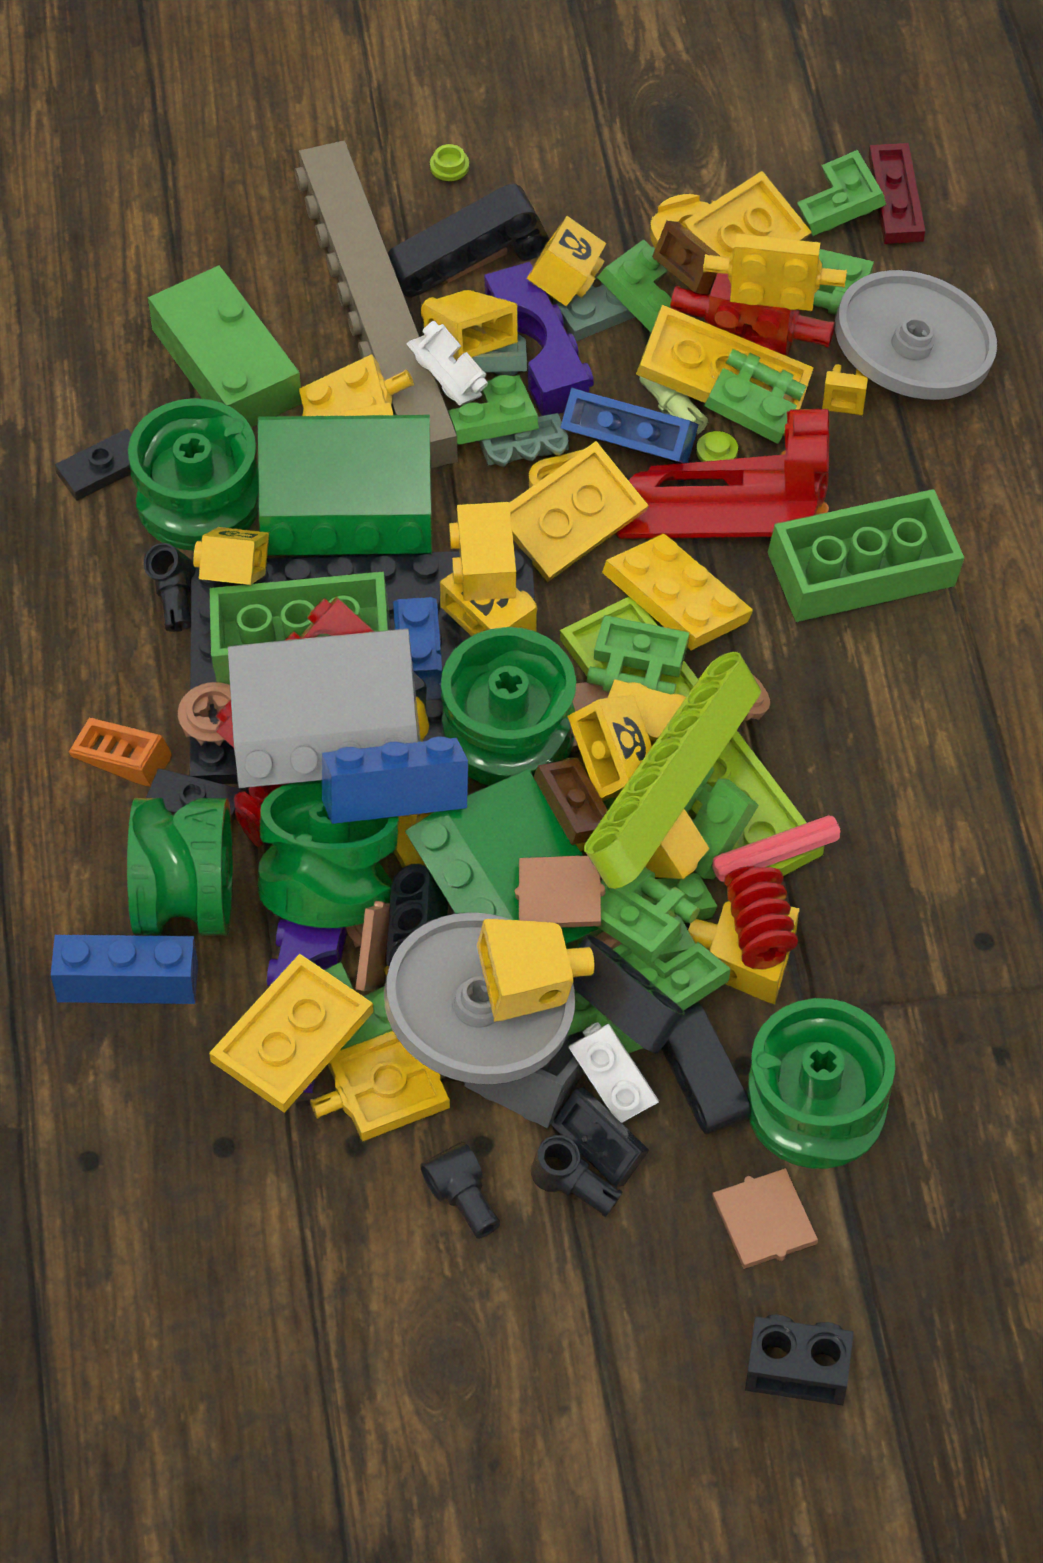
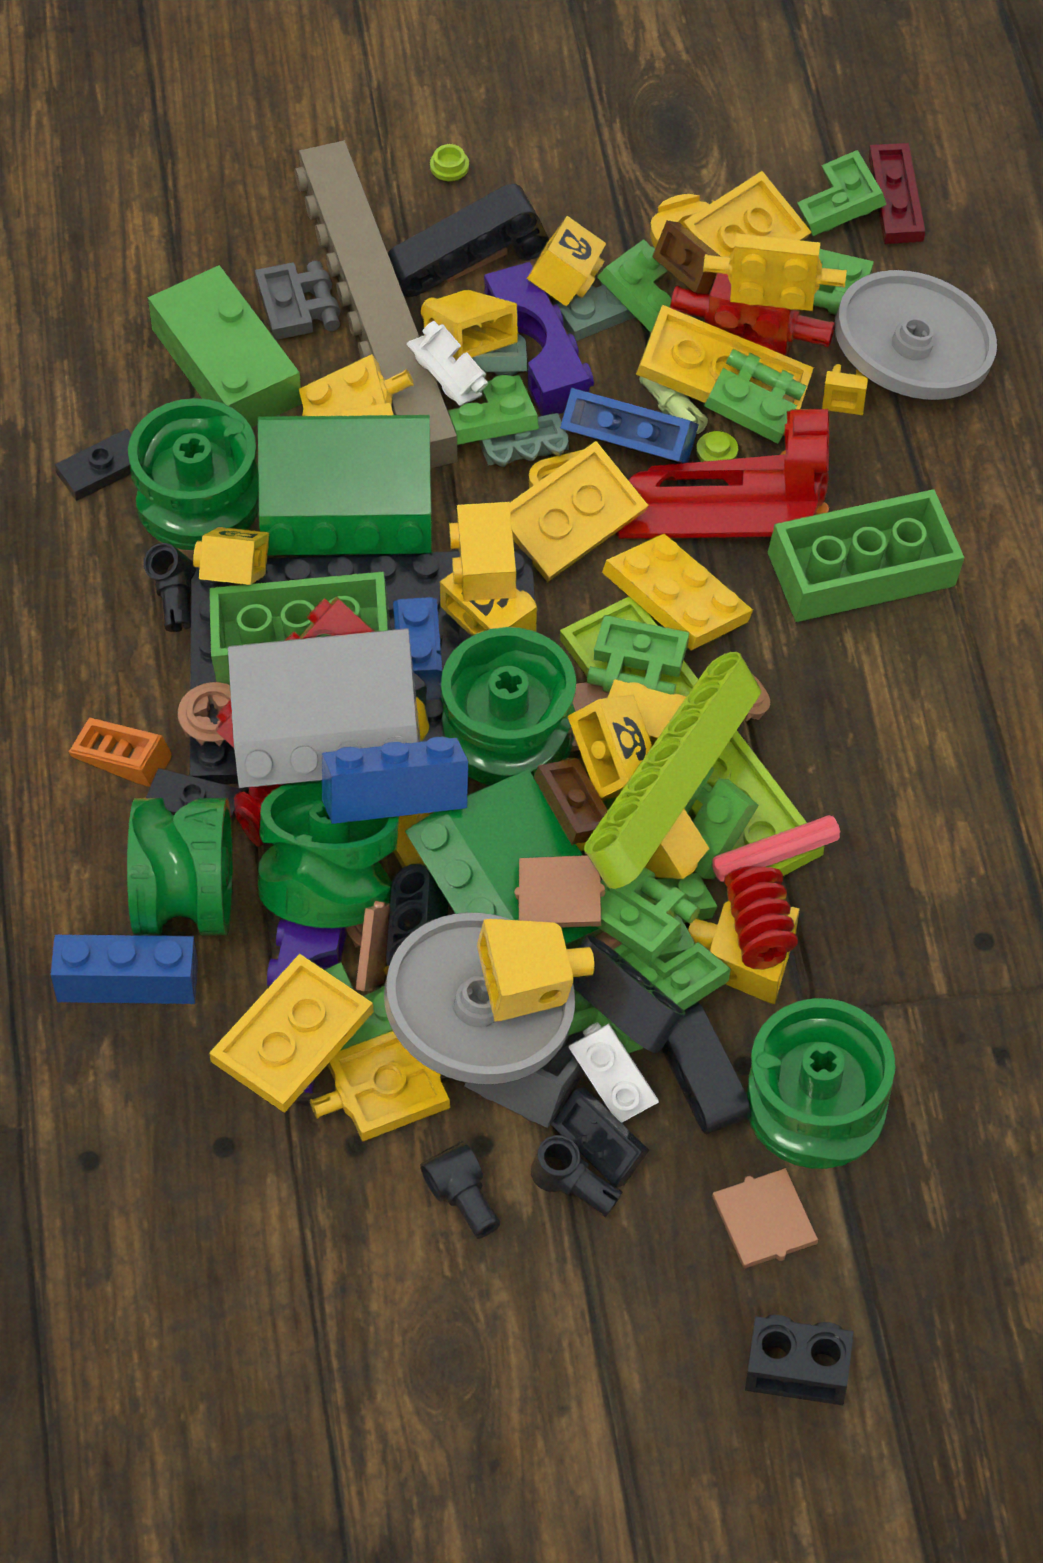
(285, 303): none -> dark grey plate

